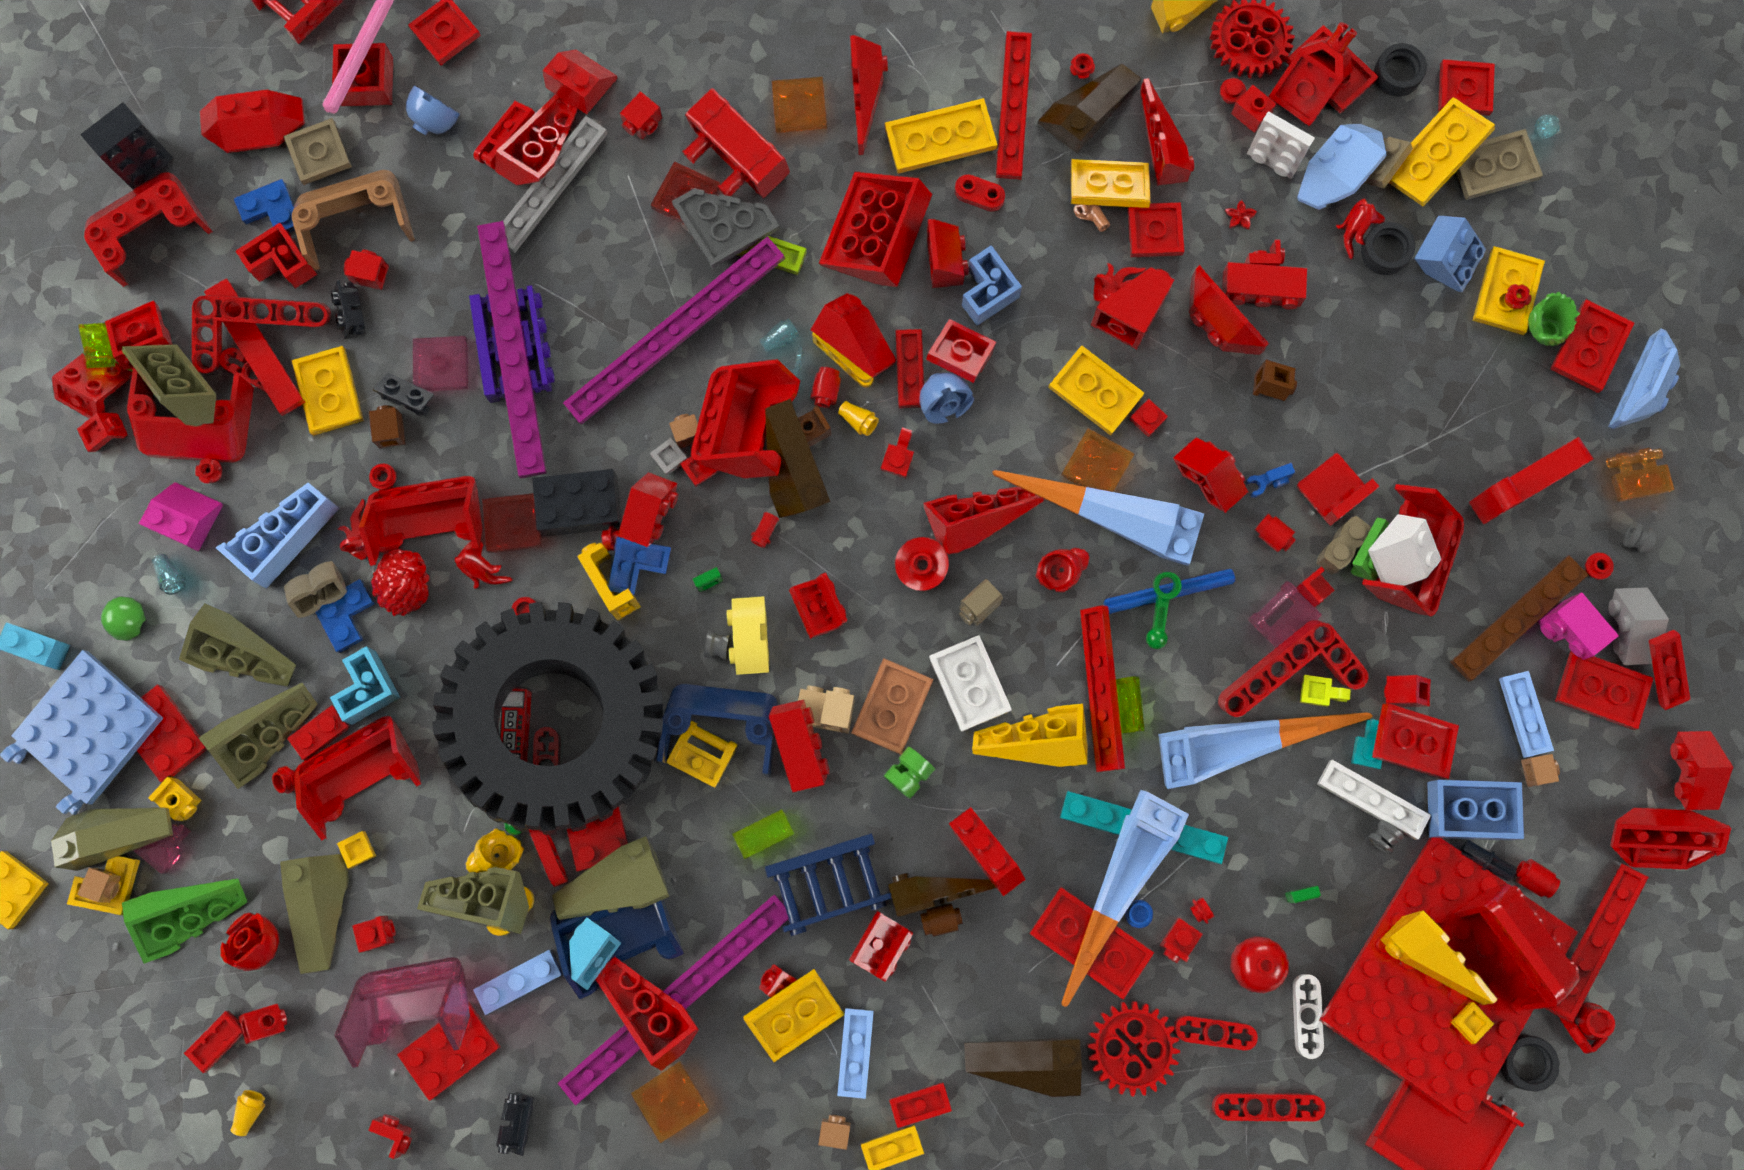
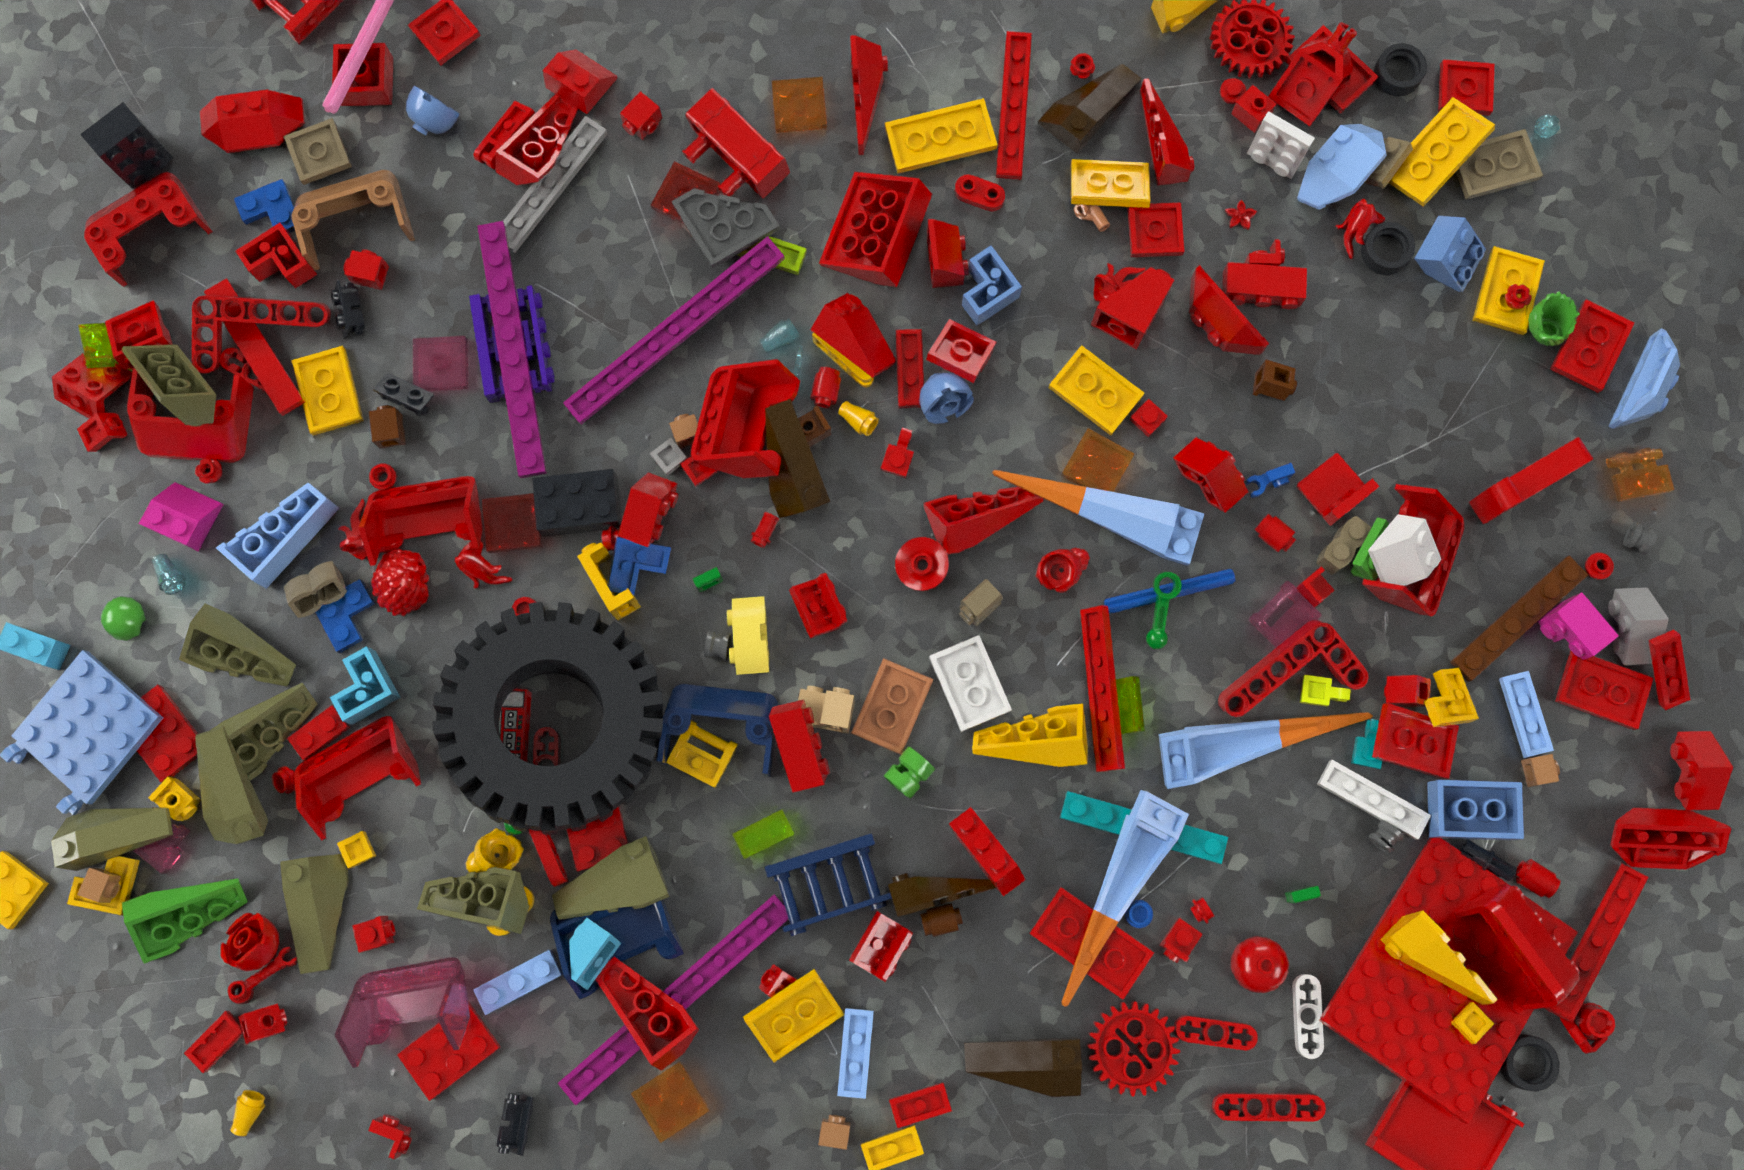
(226, 792): none -> olive wedge
(248, 984): none -> red brick
(1455, 702): none -> yellow plate

